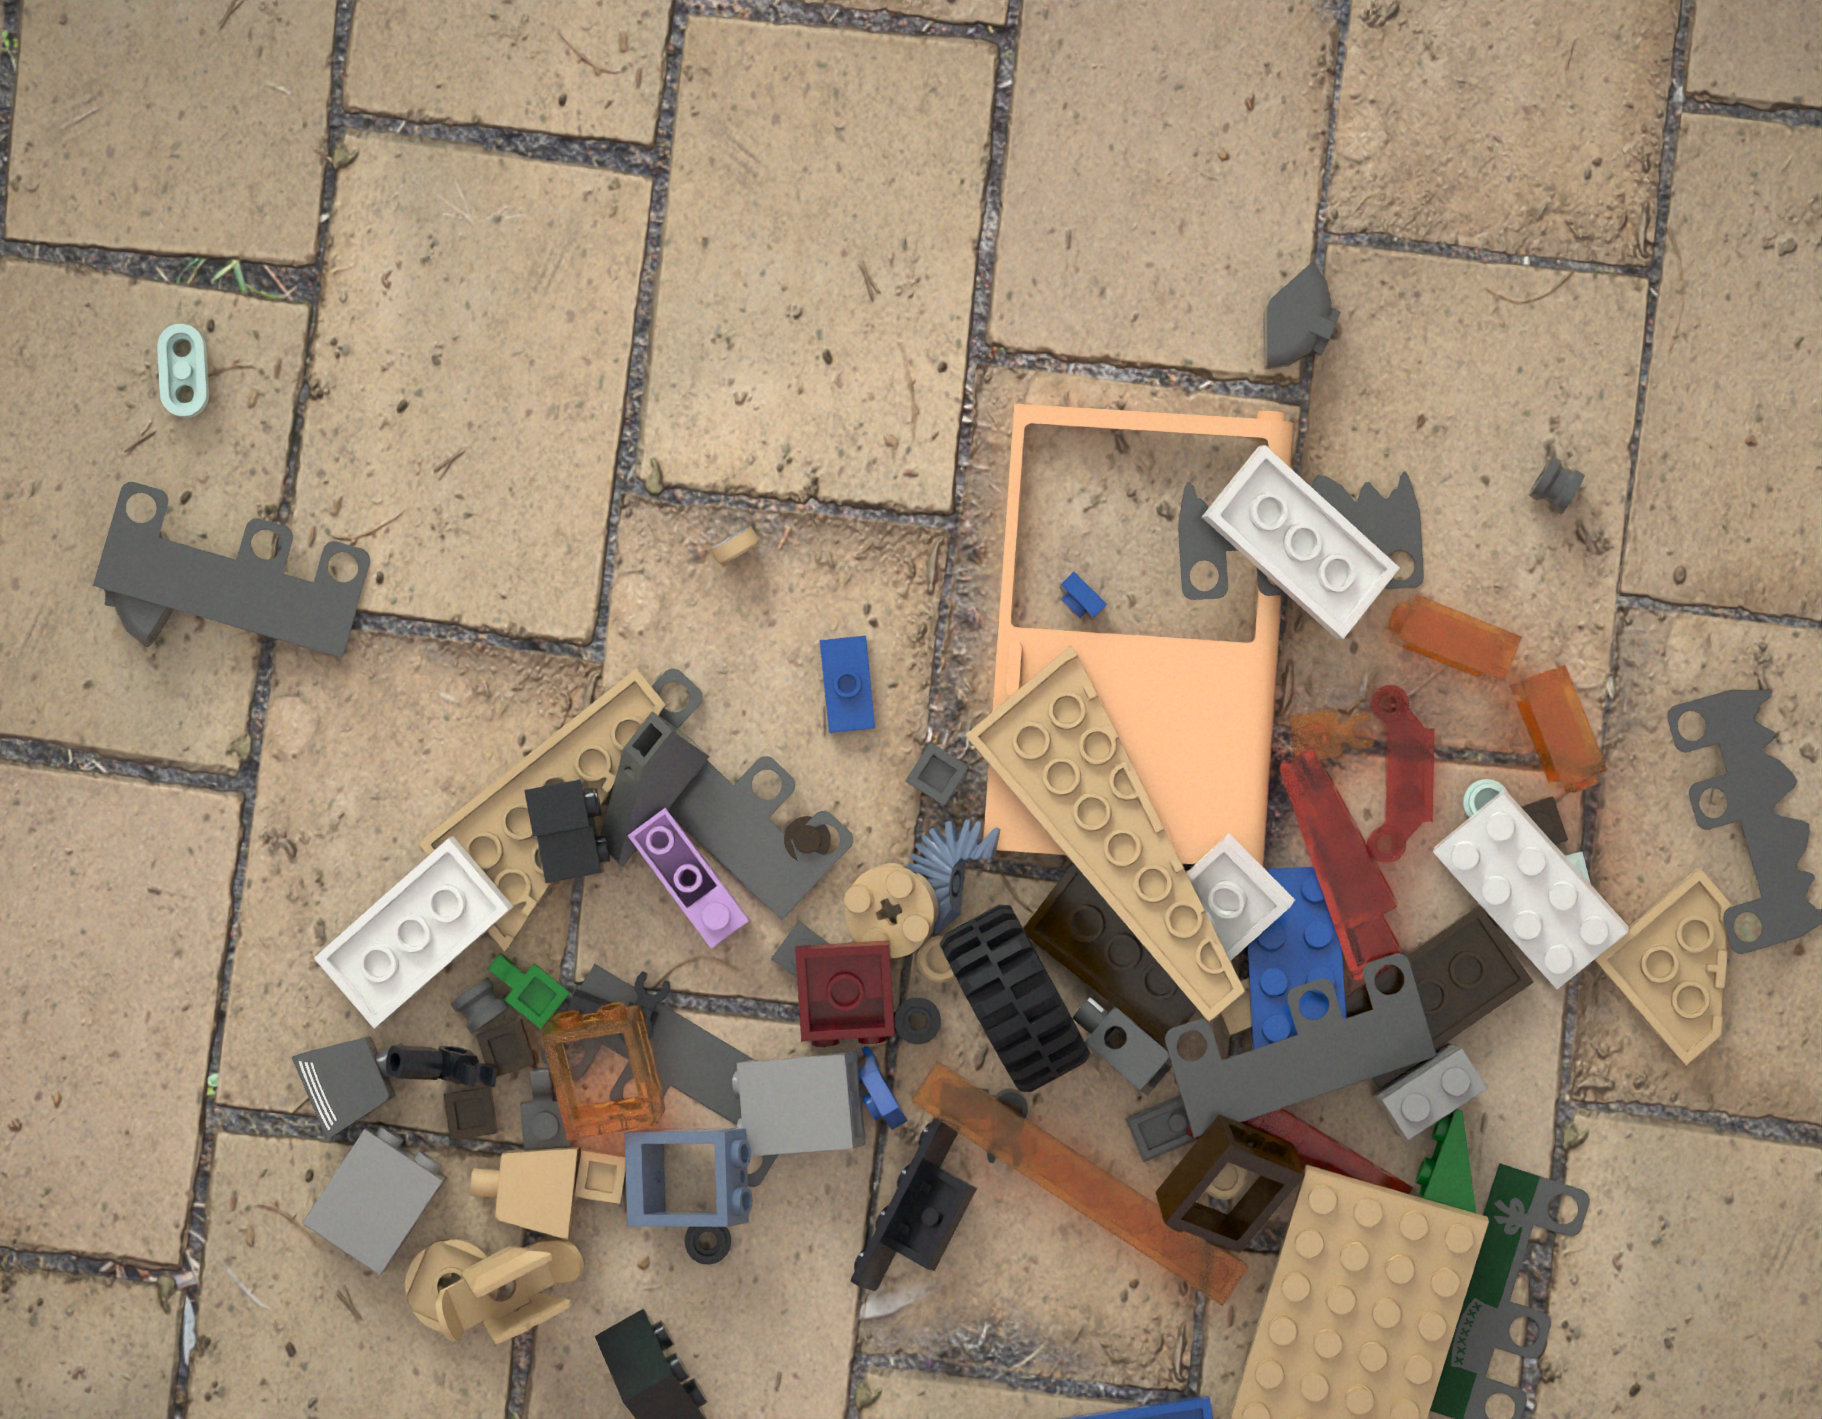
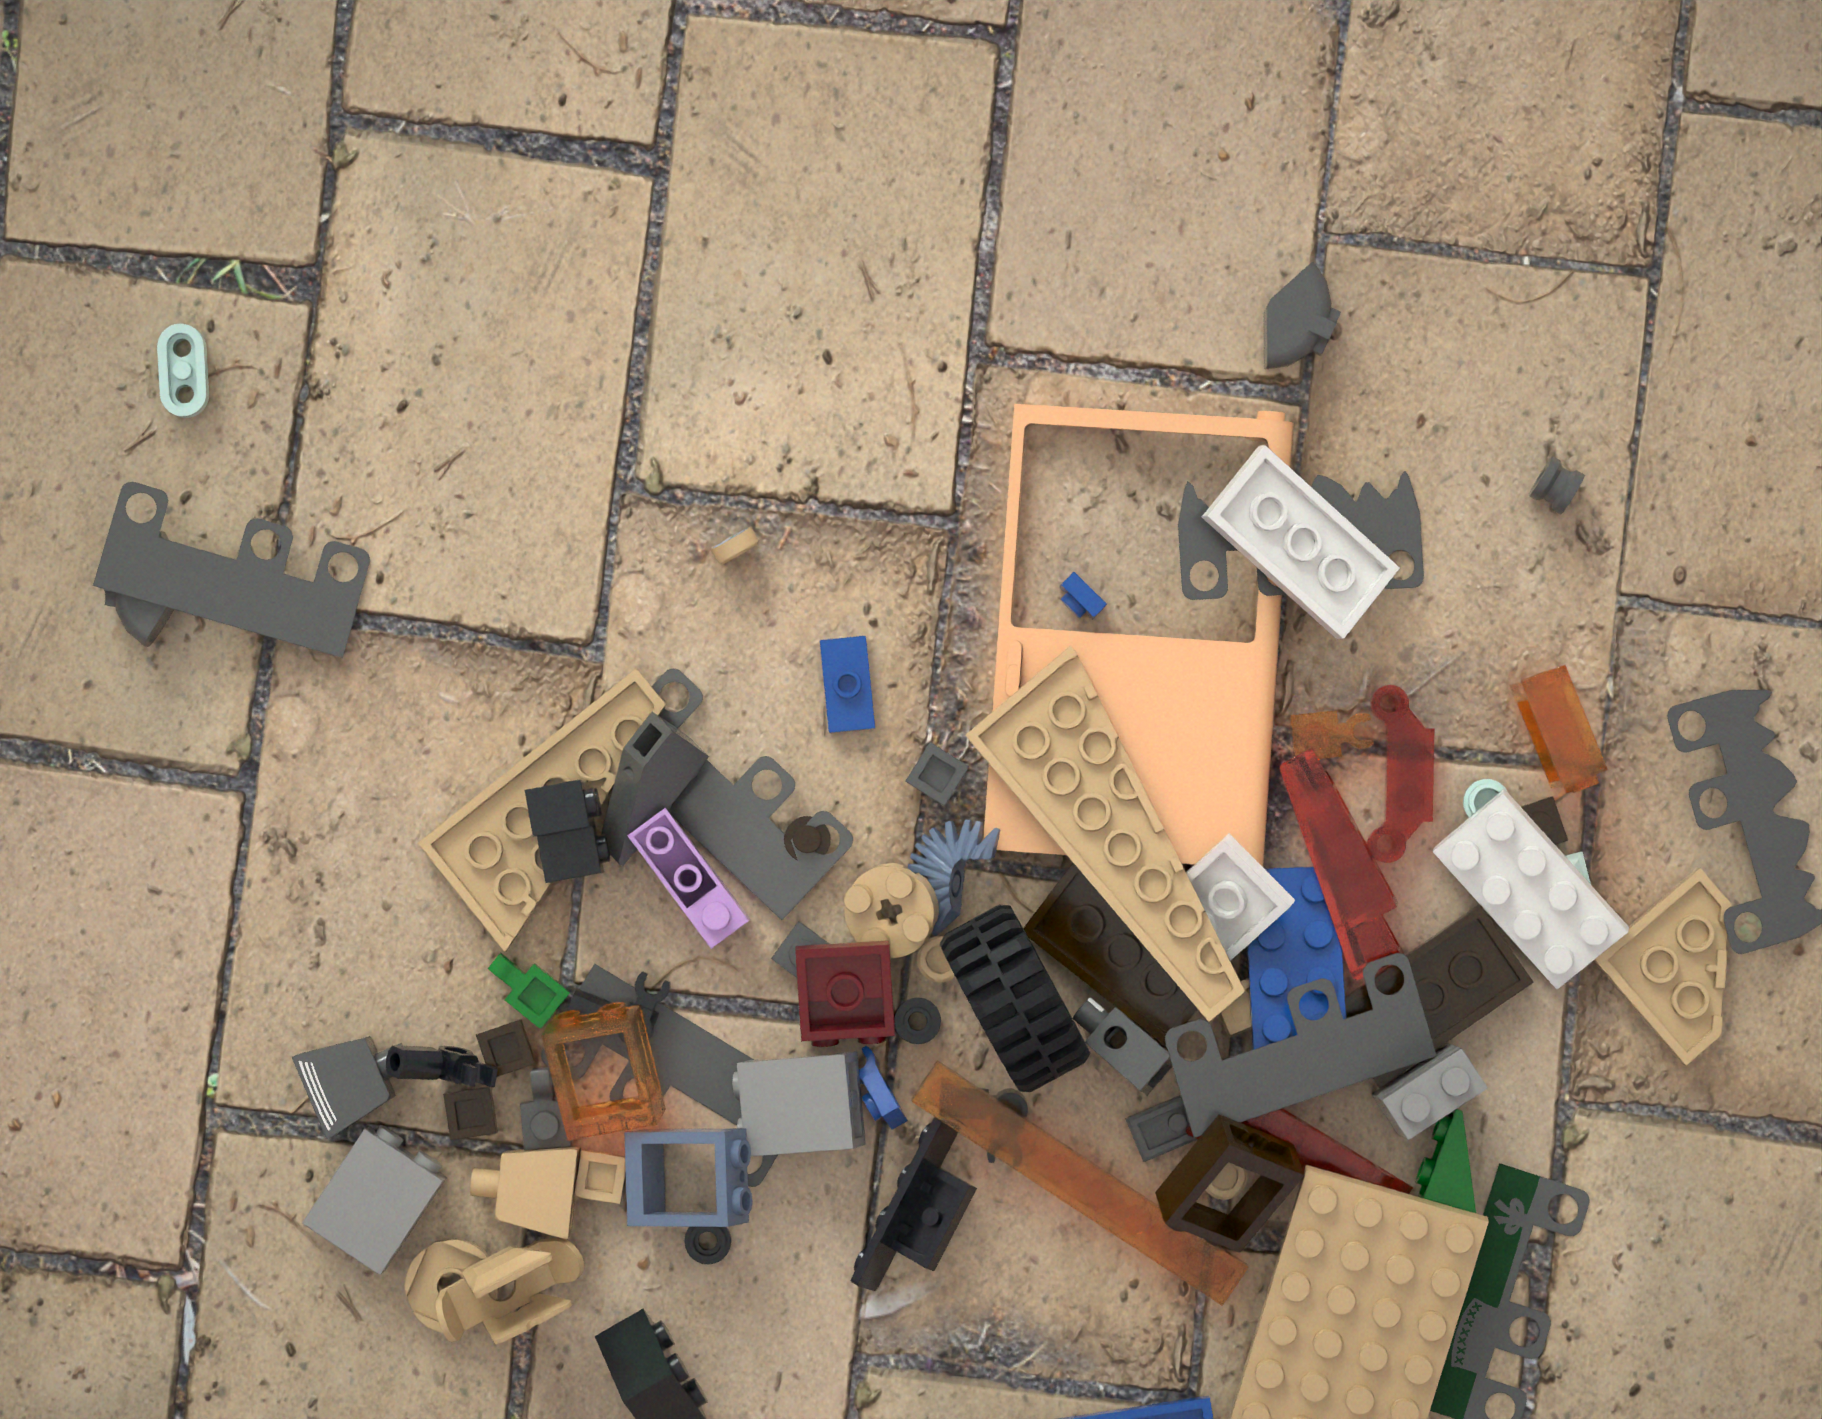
(413, 932): white plate -> none
(479, 1005): dark grey wheel -> none
(1453, 638): clear orange window -> none

